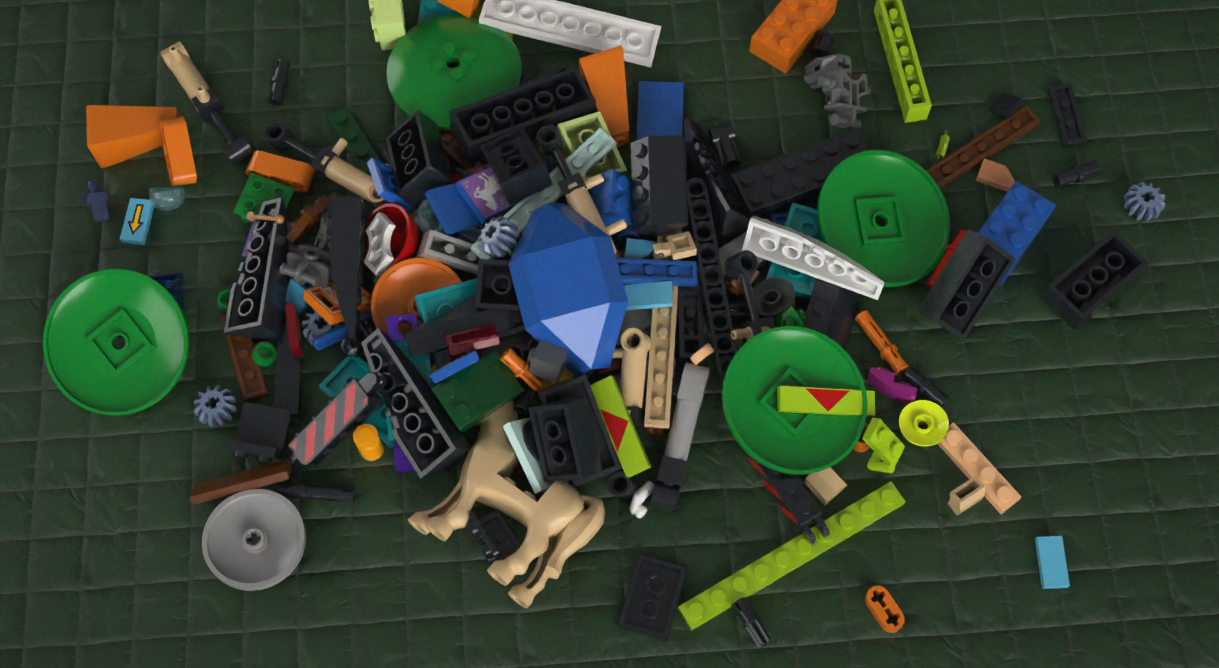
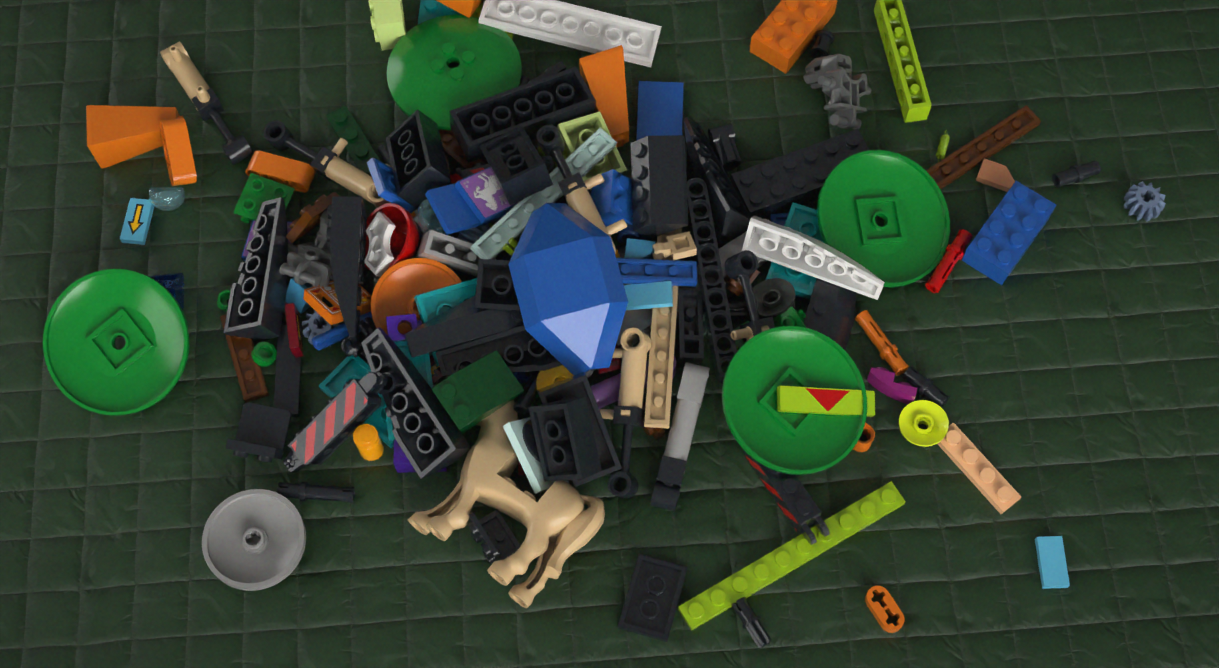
(96, 200): dark blue piece -> none
(205, 406): sand blue gear -> none
(241, 481): reddish brown tile -> none
(251, 216): medium nougat hinge -> none
(279, 82): black pin -> none
(455, 366): blue tile -> none
(472, 339): dark red tile -> none
(498, 237): sand blue gear -> none
(520, 368): orange axle -> none
(547, 361): dark grey brick -> none
(620, 426): lime tile -> none
(638, 498): white arm -> none
(702, 354): light nougat tile -> none
(825, 484): tan piece -> none
(884, 446): lime plate -> none
(960, 505): tan piece -> none
(966, 284): black slope -> none
(1006, 105): black tile -> none
(1066, 115): black tile -> none
(1094, 280): black brick -> none

